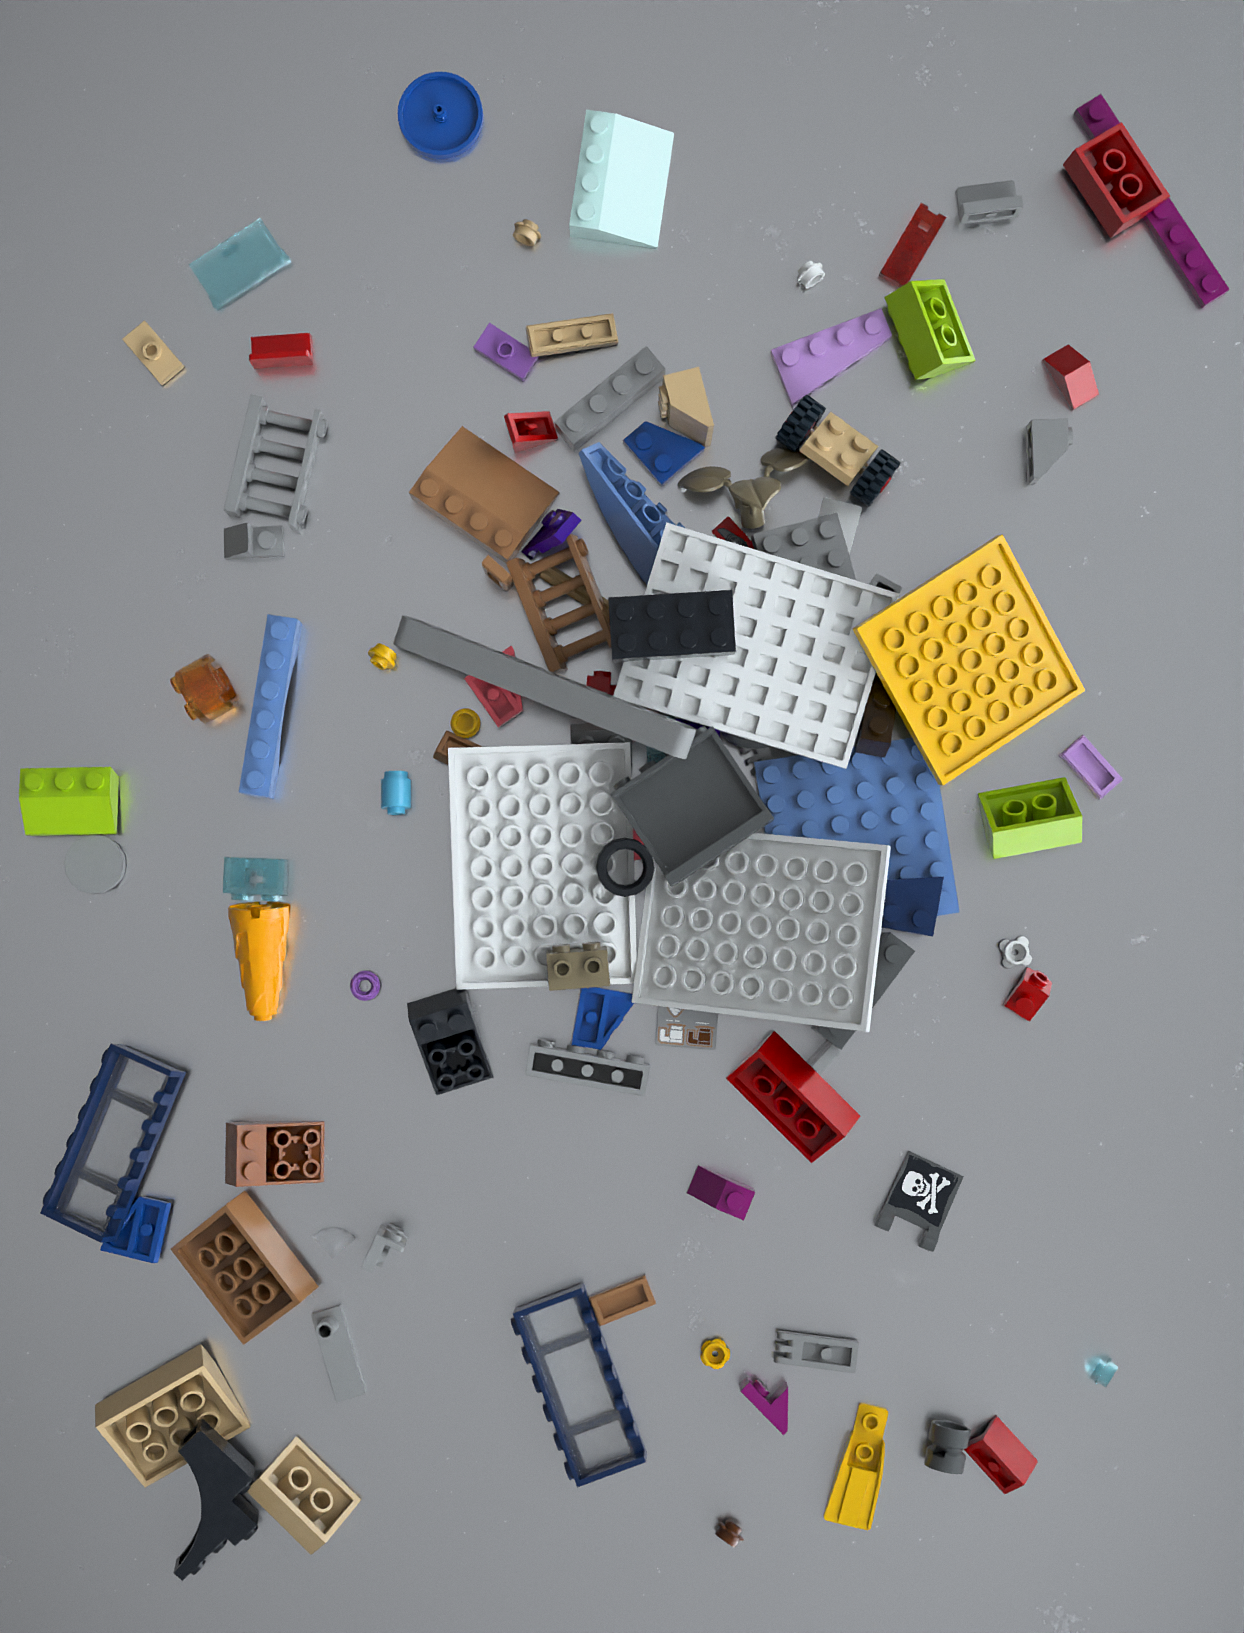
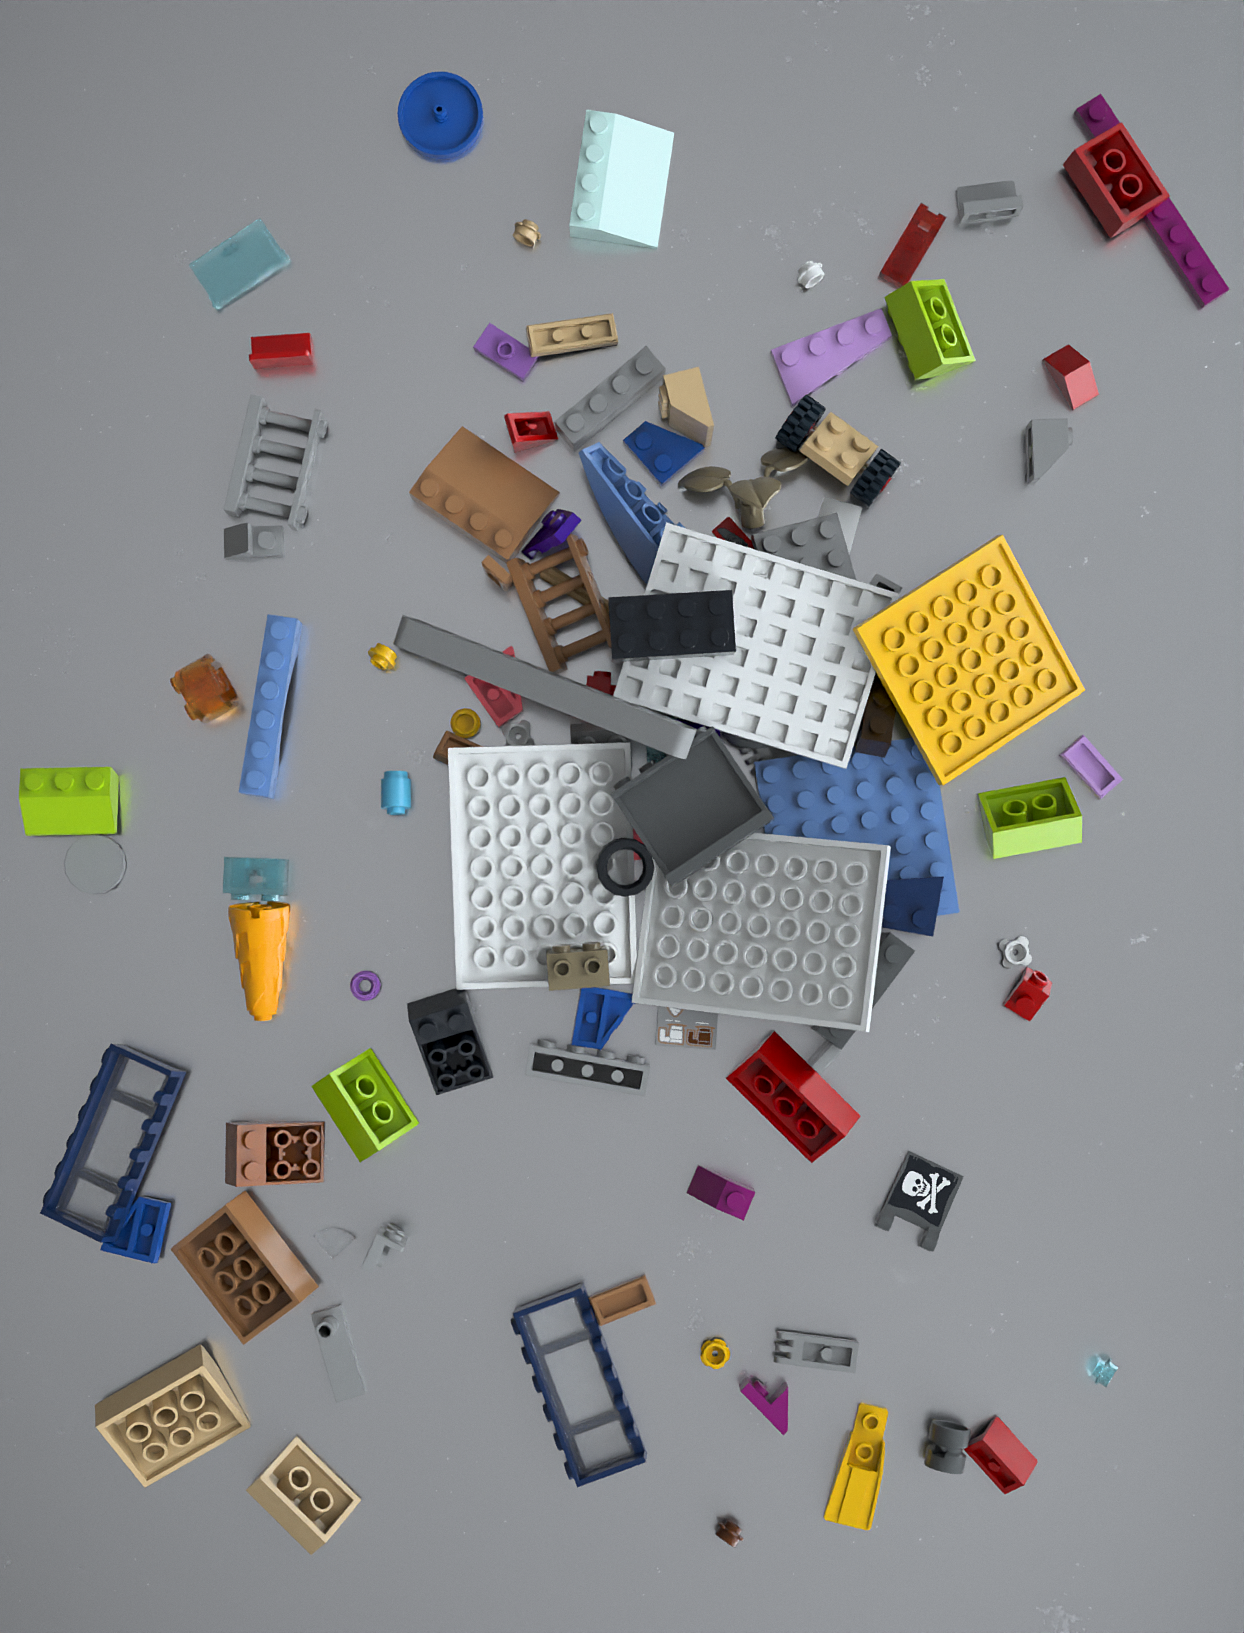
(153, 353): tan plate -> none
(221, 1480): black arch -> none
(365, 1105): none -> lime slope
(521, 728): none -> white plate

